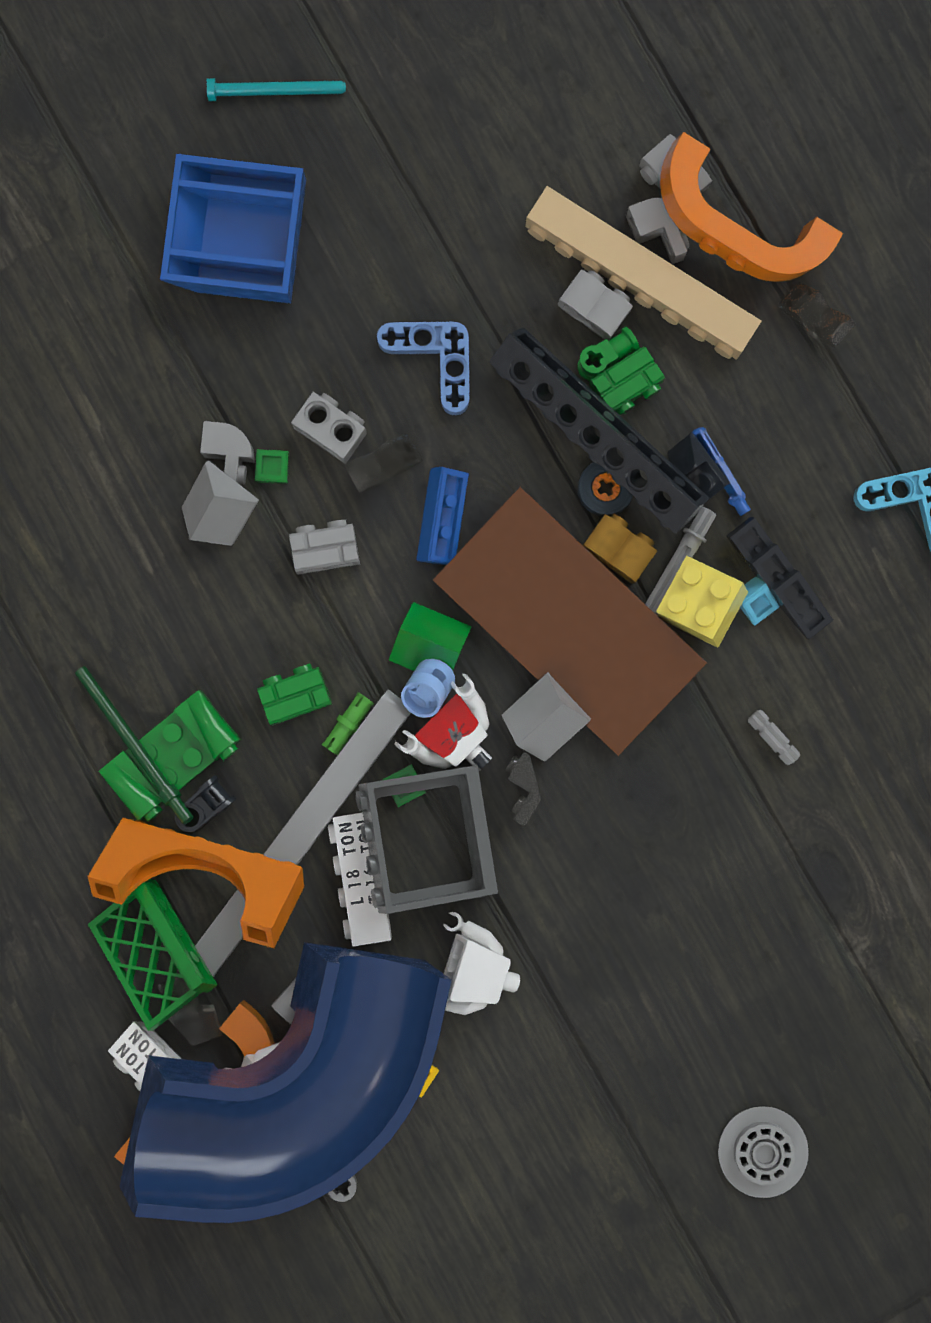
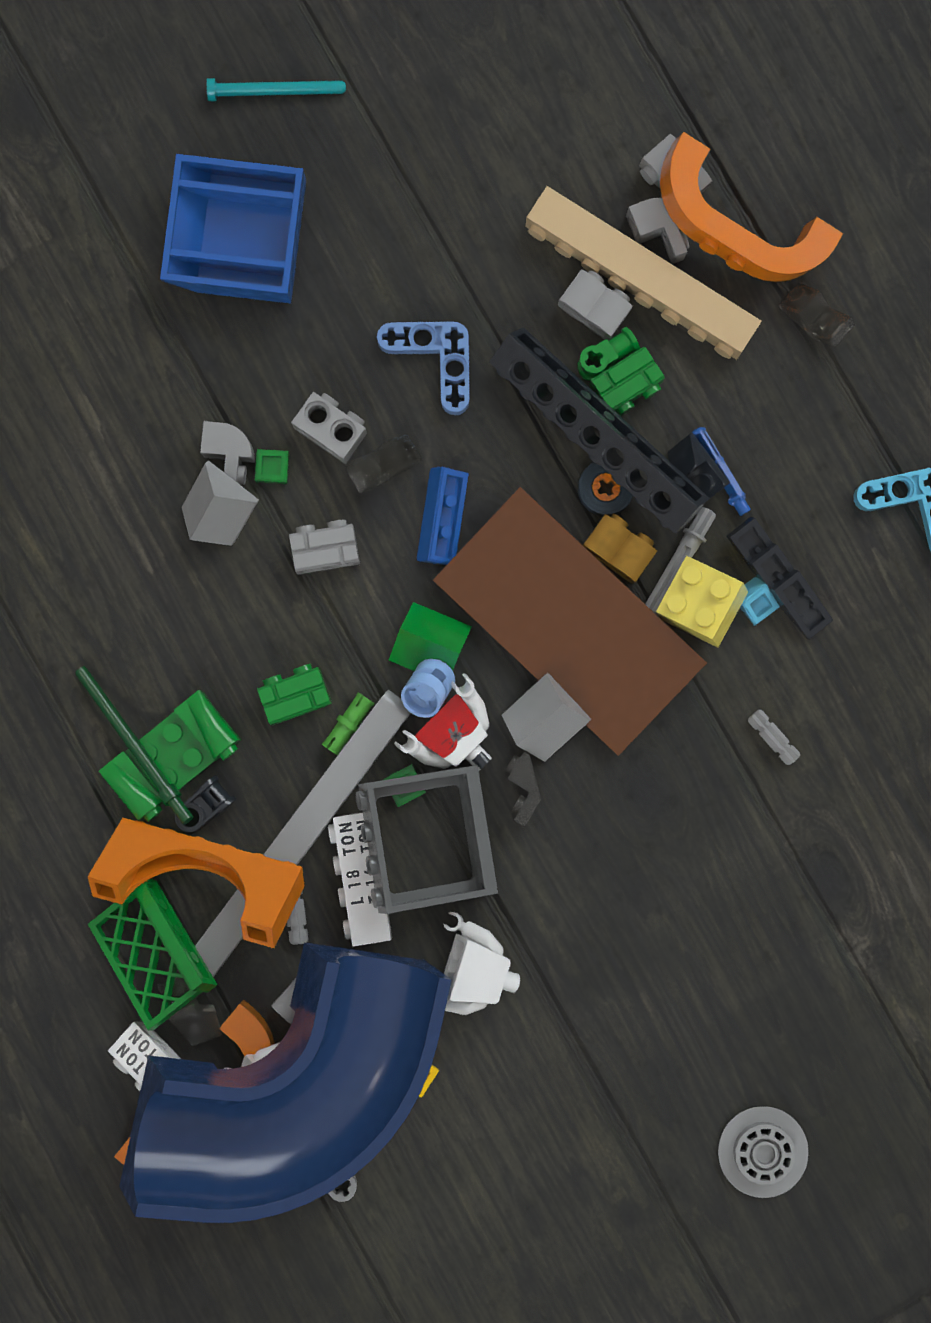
(297, 920): none -> light grey axle

